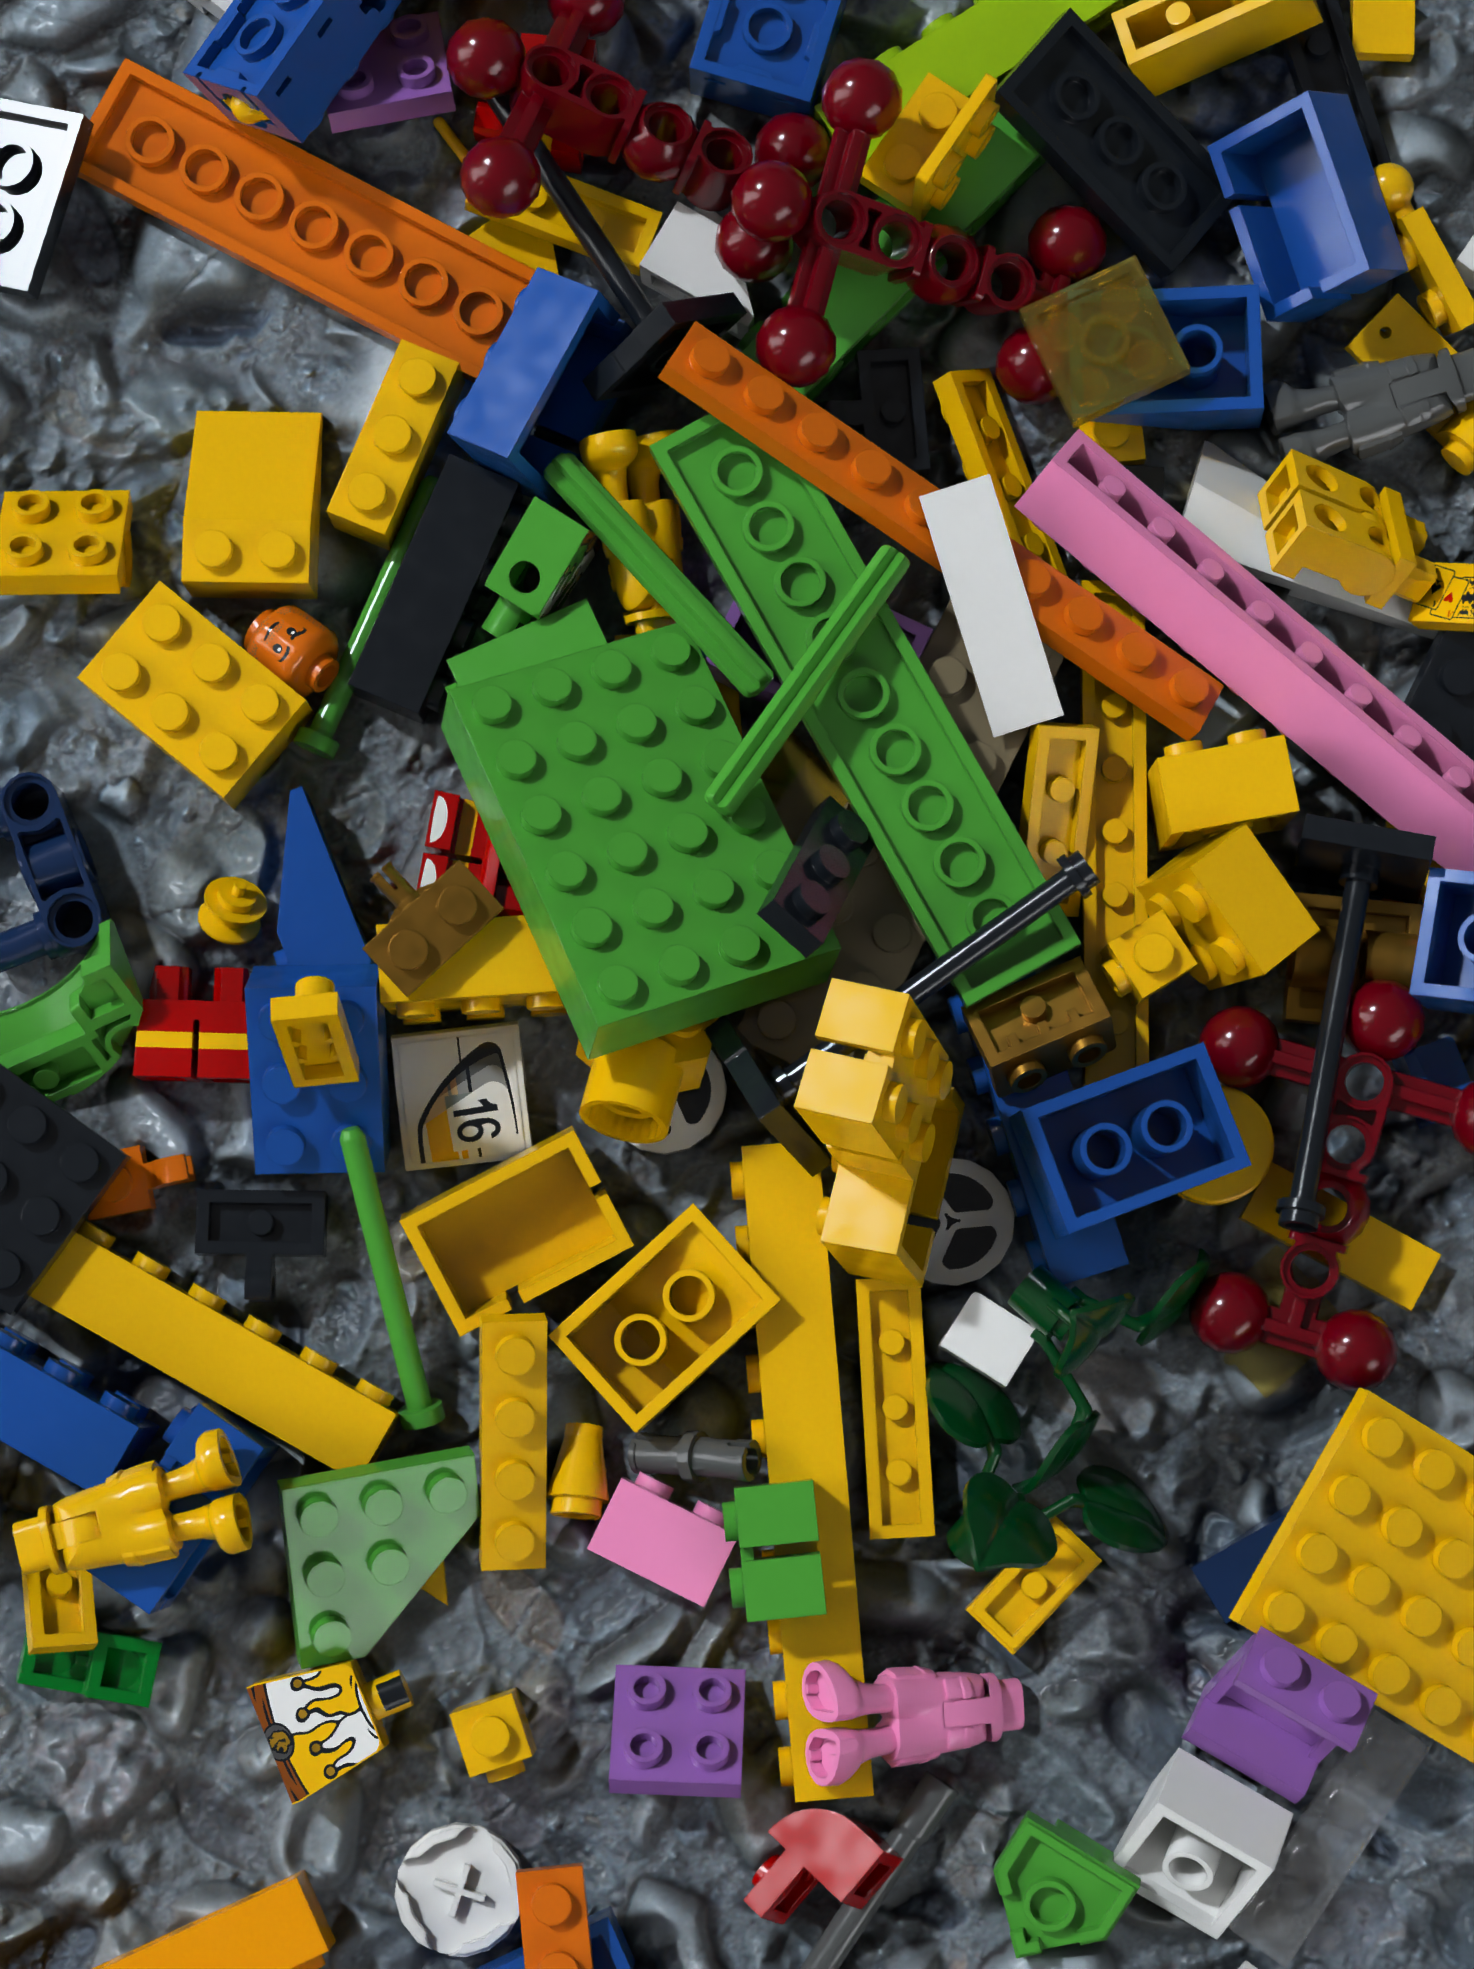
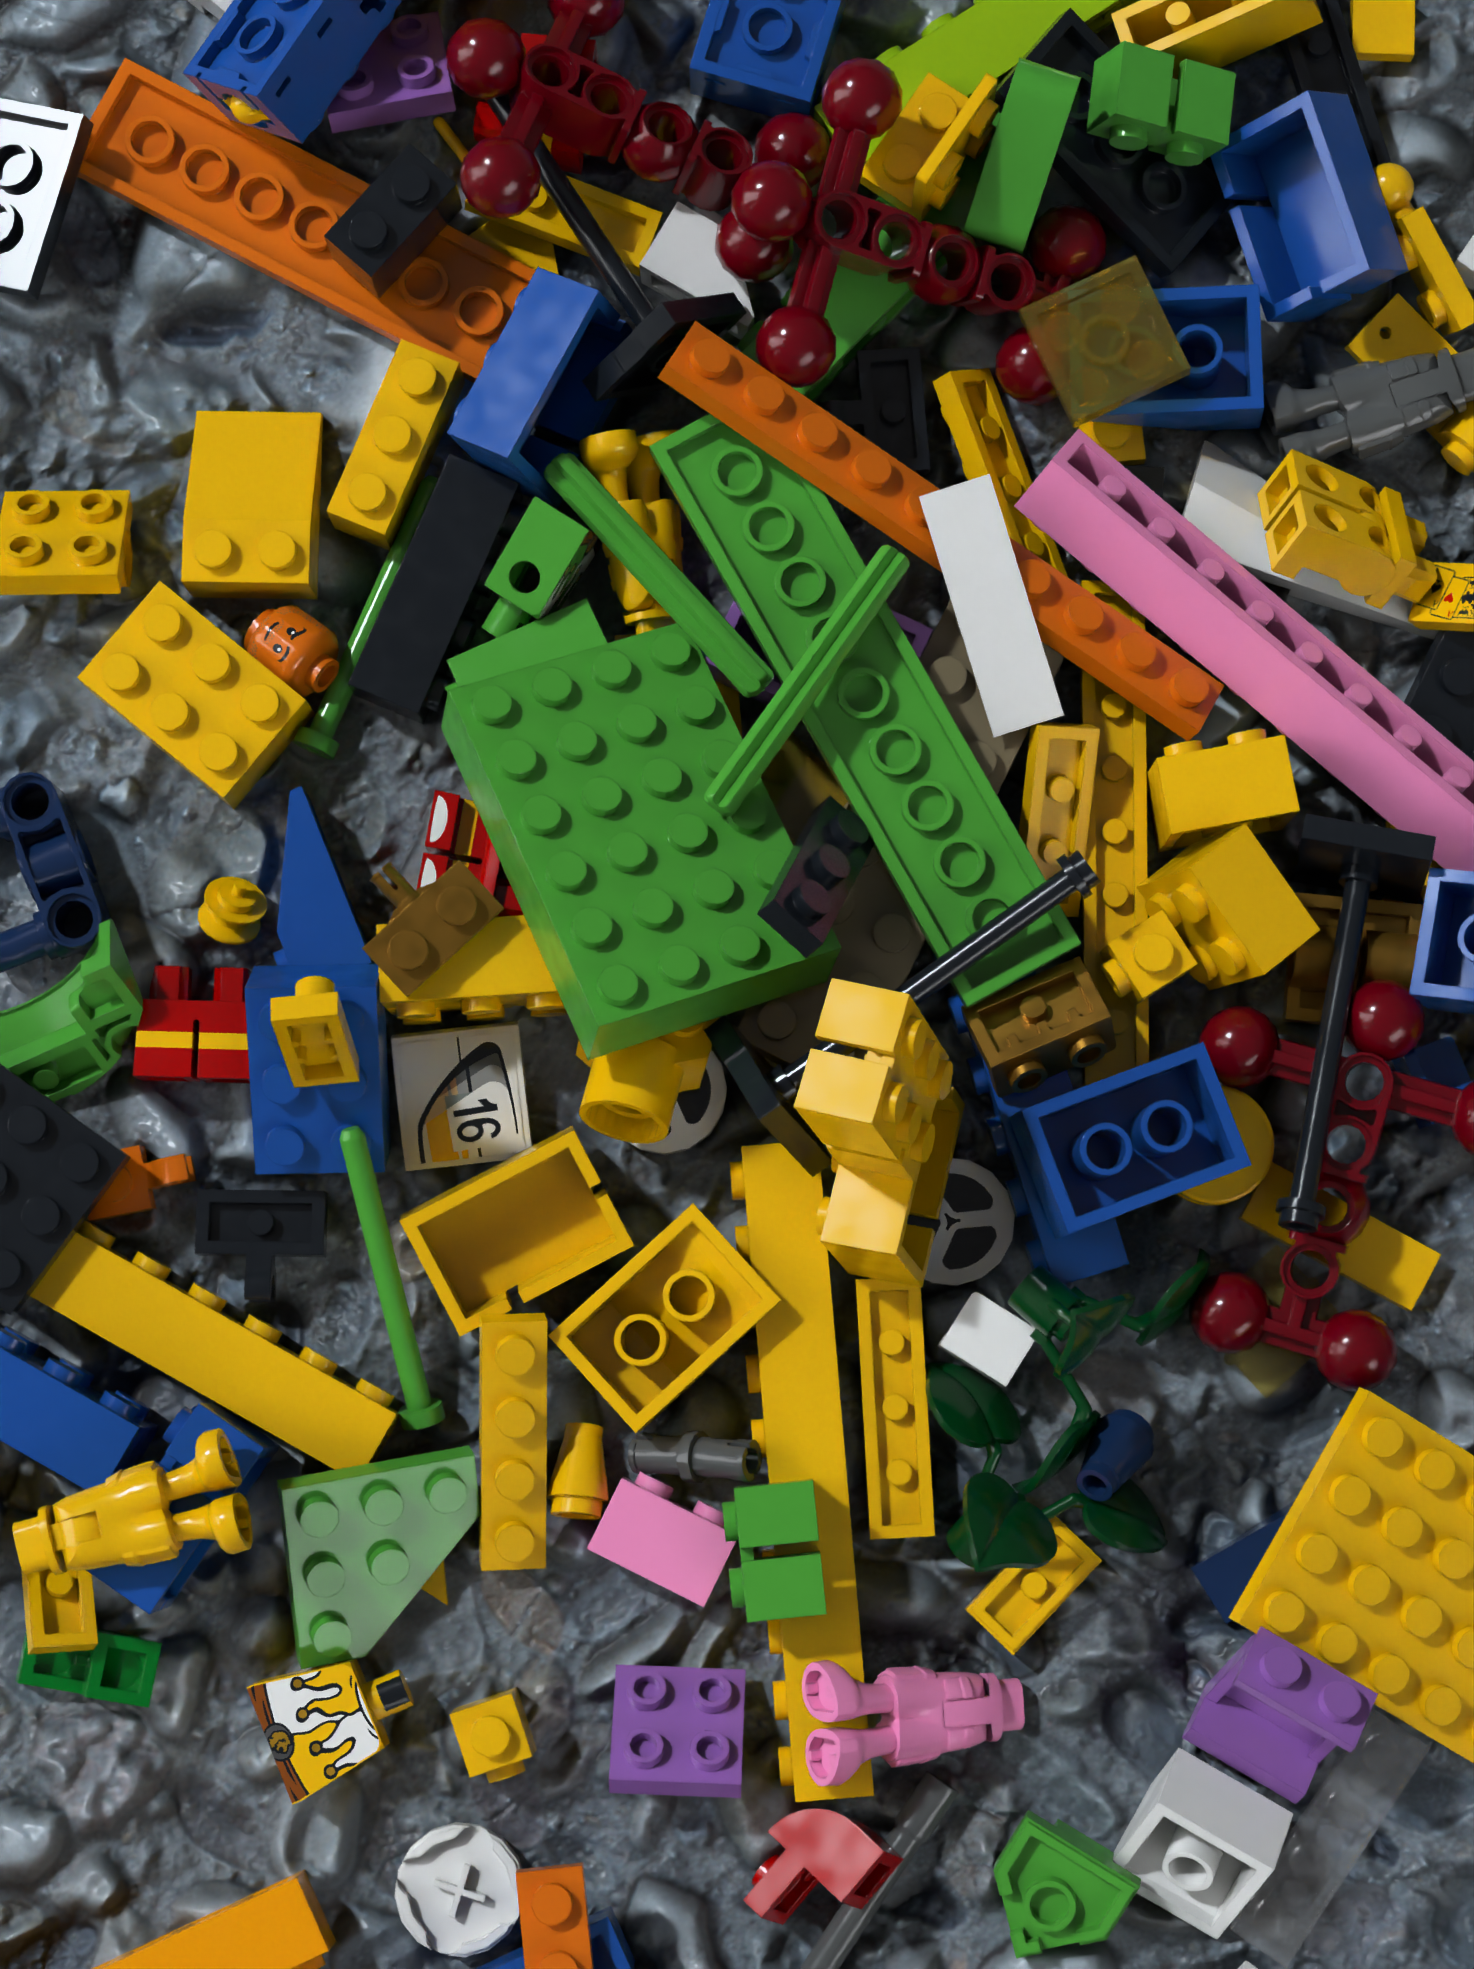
(394, 220): none -> black brick
(1021, 155): none -> bright green beam
(1114, 1453): none -> dark blue cone
(1142, 105): none -> bright green piece

